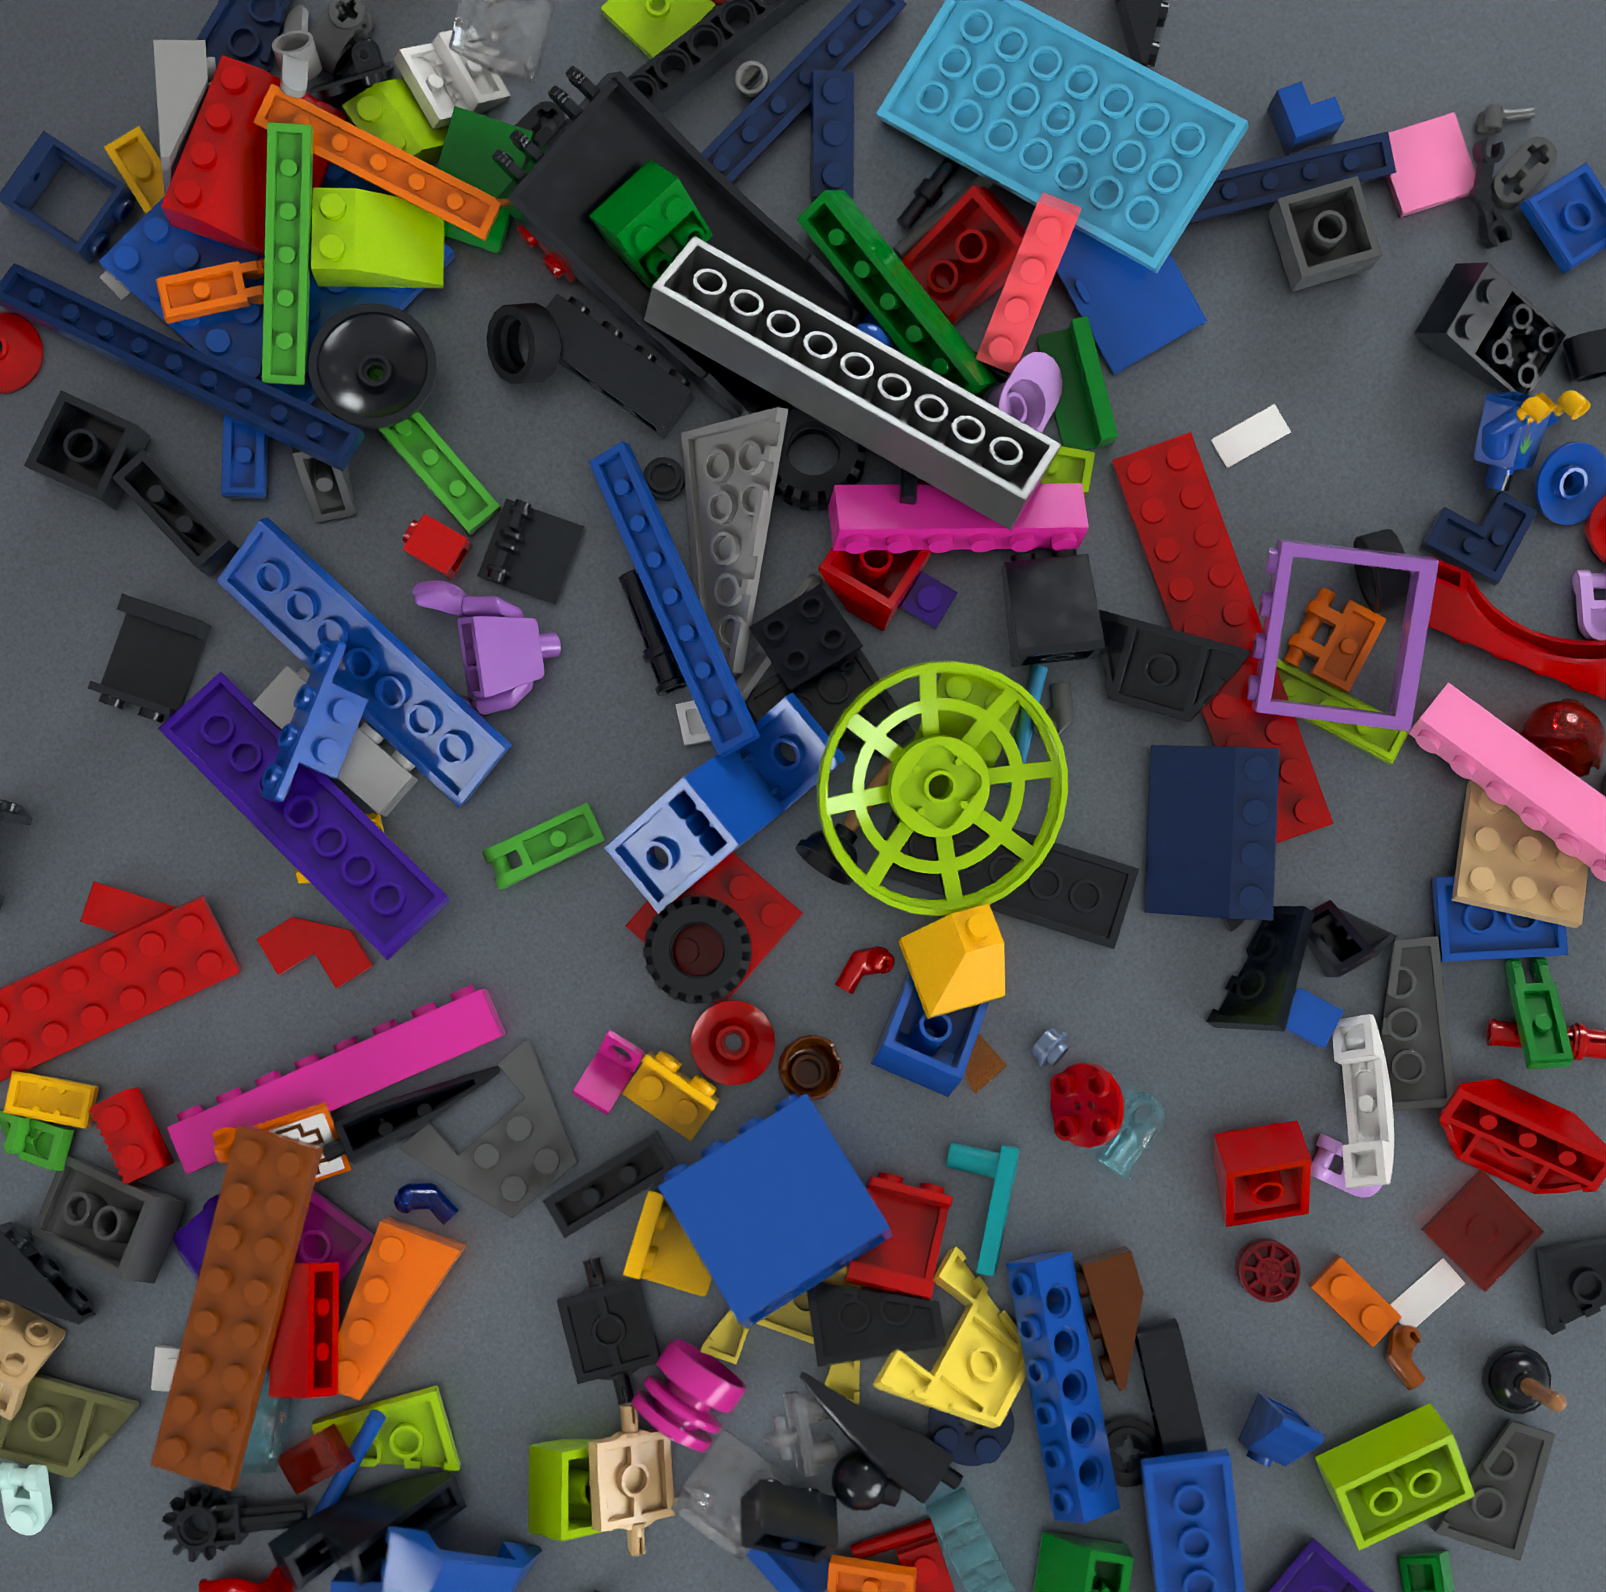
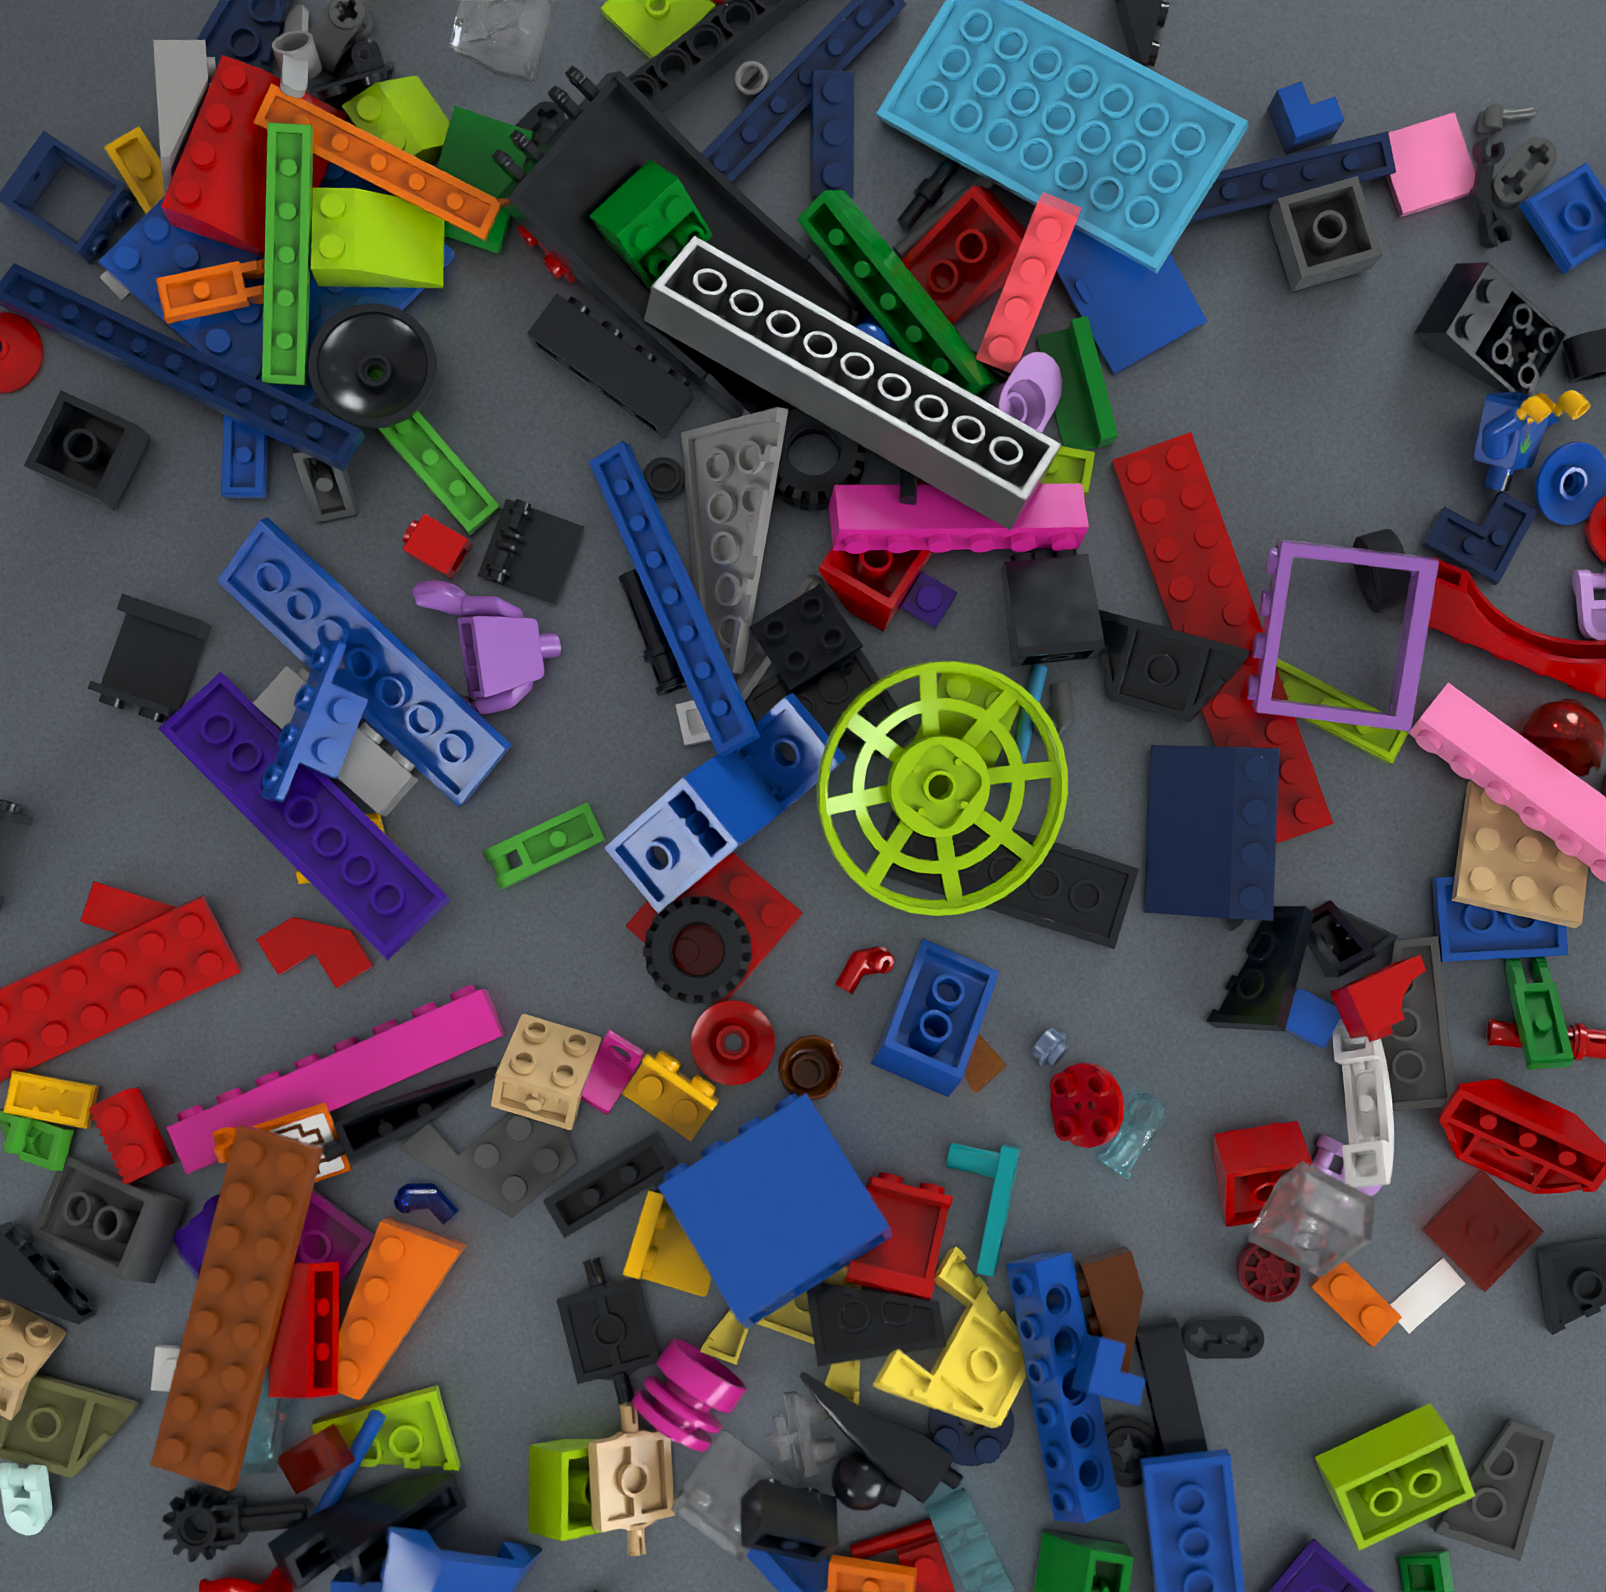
(175, 513): black brick -> none
(446, 80): white slope -> none
(542, 342): black tyre -> none
(545, 1071): none -> tan bracket
(816, 849): black piece -> none
(956, 961): yellow slope -> none
(1100, 1373): none -> blue piece
(1222, 1348): none -> black beam
(1250, 436): white sticker -> none
(1277, 1433): blue slope -> none
(1314, 1220): none -> clear slope
(1345, 647): orange plate -> none
(1375, 1000): none -> red arch
(1399, 1354): dark orange arm -> none
(1520, 1381): black piece -> none

